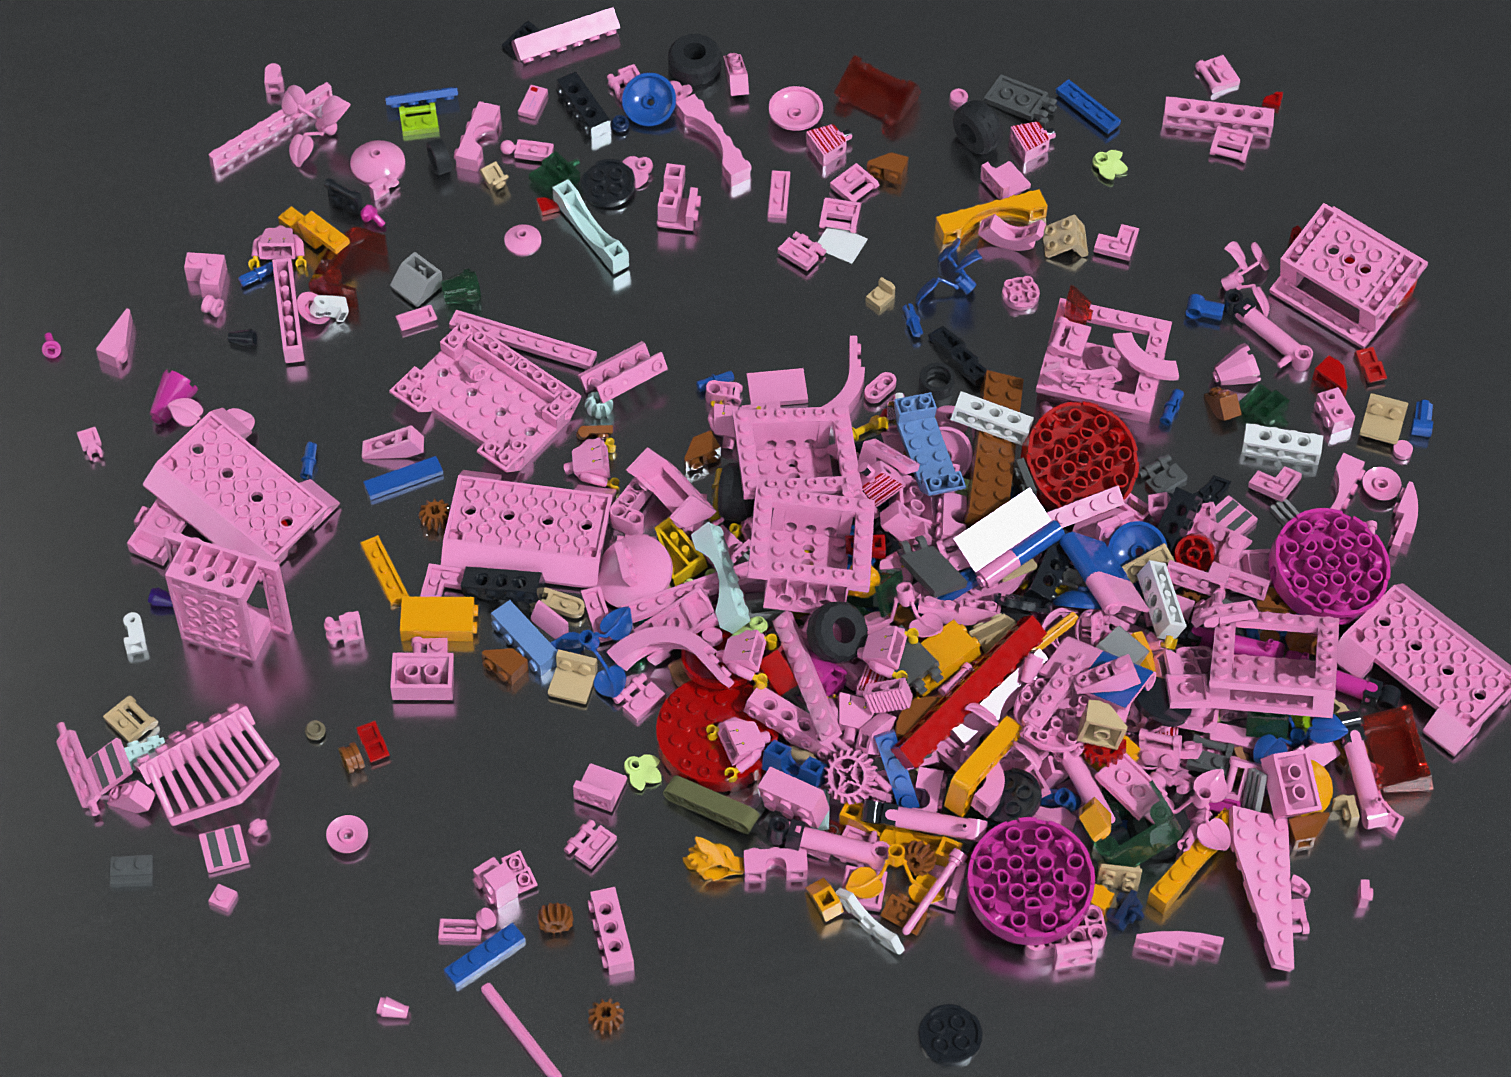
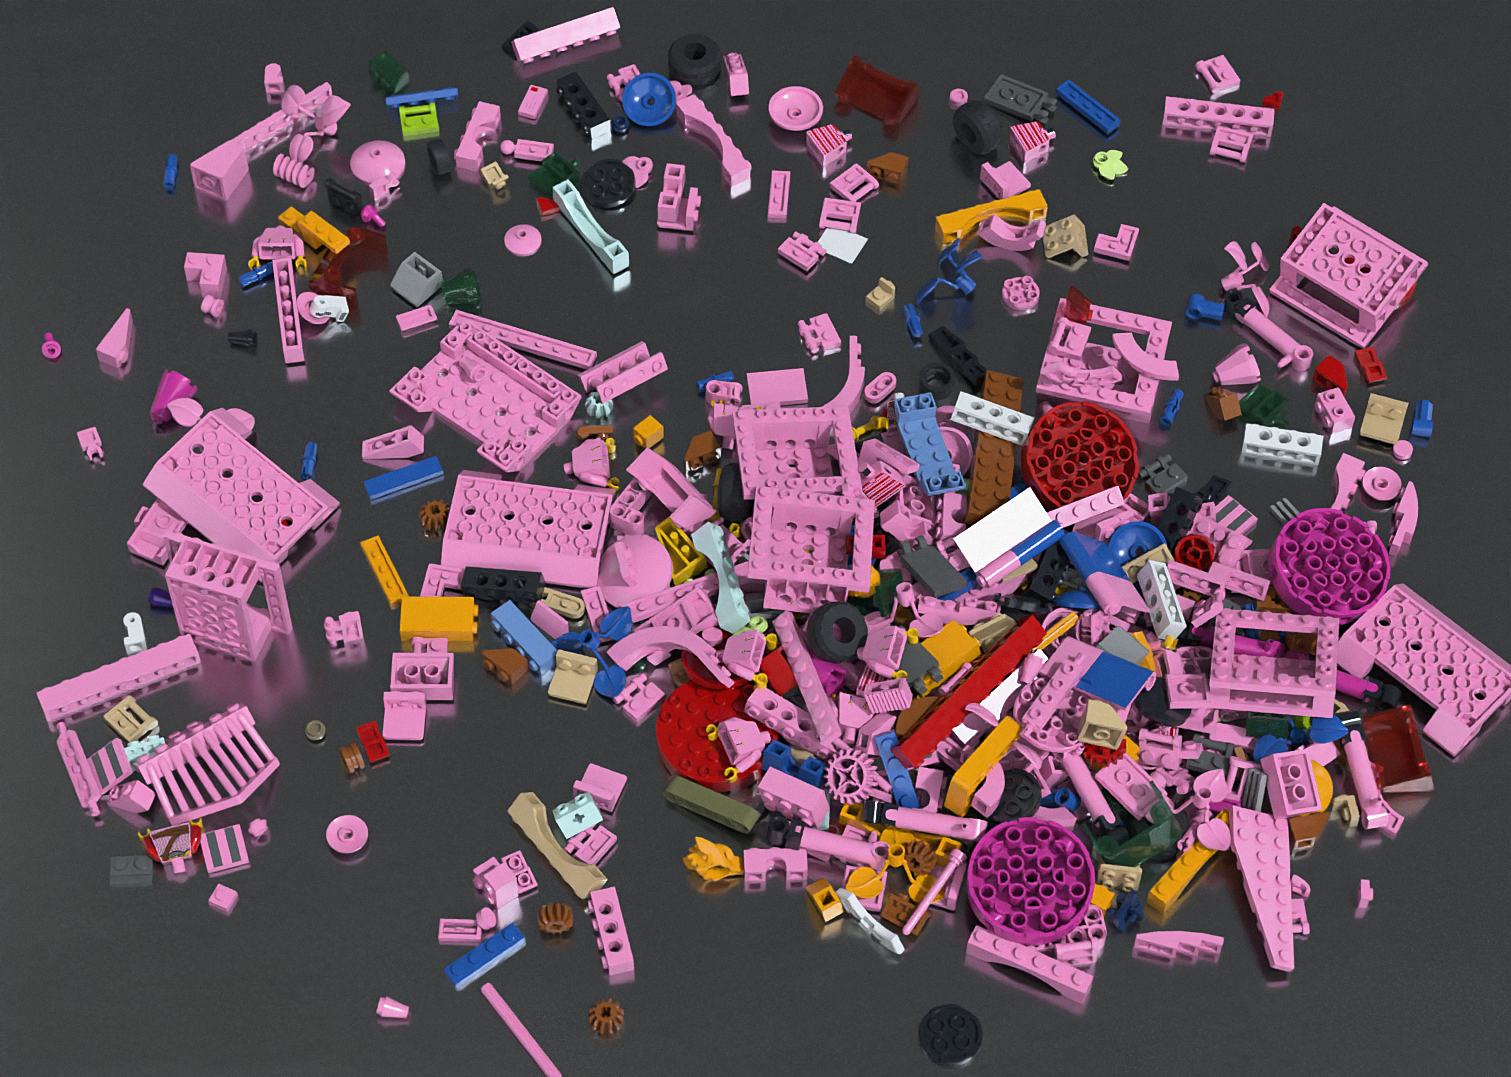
(118, 677): none -> bright pink brick
(170, 171): none -> blue axle
(173, 844): none -> torso
(220, 170): none -> bright pink slope
(293, 171): none -> bright pink piece
(388, 72): none -> clear green brick
(404, 715): none -> bright pink bracket
(531, 817): none -> tan arch
(577, 814): none -> light aqua brick
(645, 772): yellowish green plate -> none
(648, 432): none -> light orange brick
(824, 331): none -> bright pink plate
(1022, 477): dark grey plate -> none
(1064, 978): none -> bright pink arch
(1095, 819): light orange slope -> none
(1108, 677): bright pink slope -> none
(1228, 613): bright pink hinge -> none
(1276, 487): bright pink plate -> none

